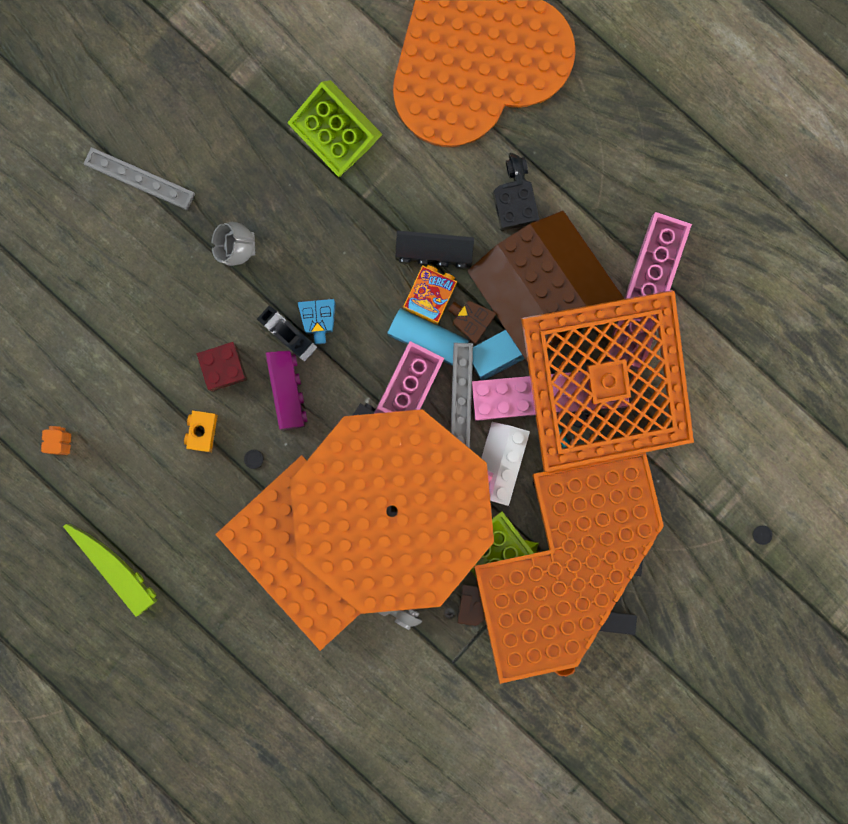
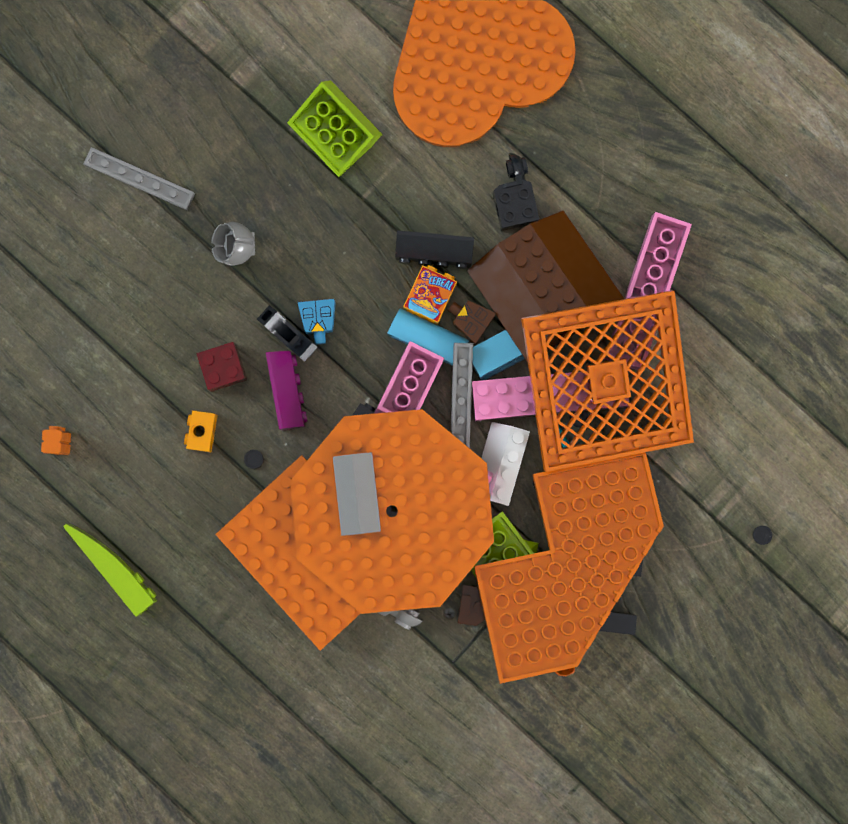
(356, 494): none -> light grey slope

